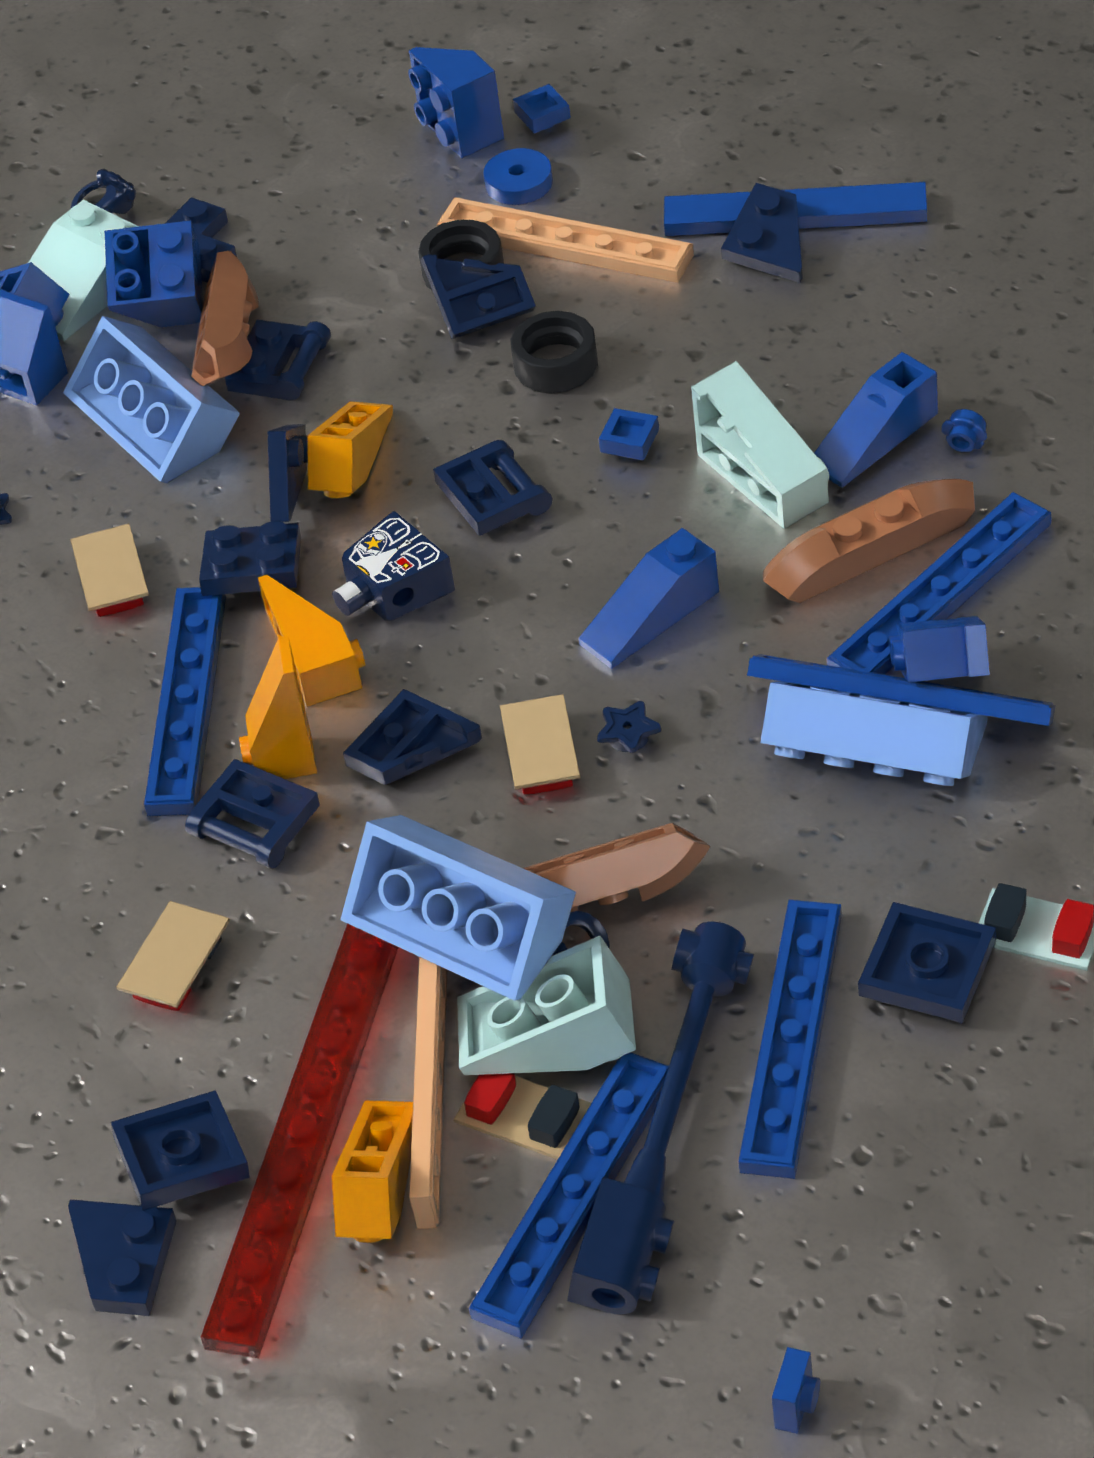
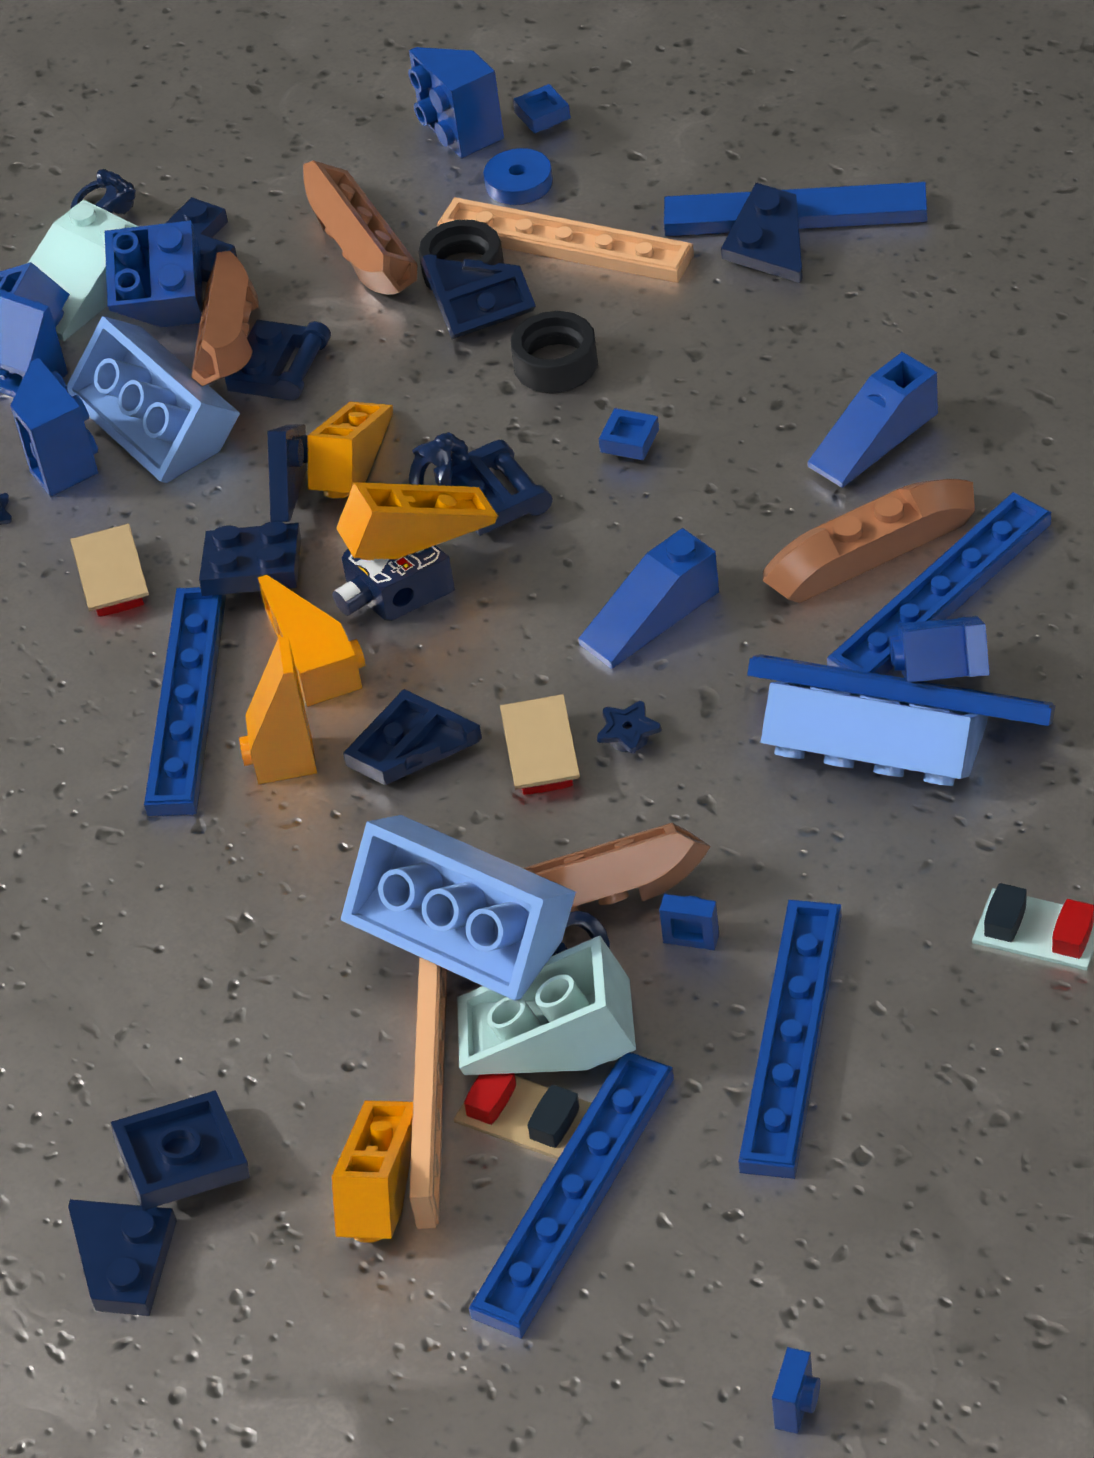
(53, 430): none -> blue slope
(173, 955): tan piece -> none
(258, 799): dark blue plate -> none
(299, 1147): clear red plate -> none
(359, 229): none -> nougat brick
(407, 518): none -> light orange slope
(440, 454): none -> dark blue piece
(629, 1216): dark blue bar -> none
(689, 921): none -> blue plate
(756, 447): light aqua wedge -> none
(927, 962): dark blue plate -> none
(965, 430): blue plate -> none

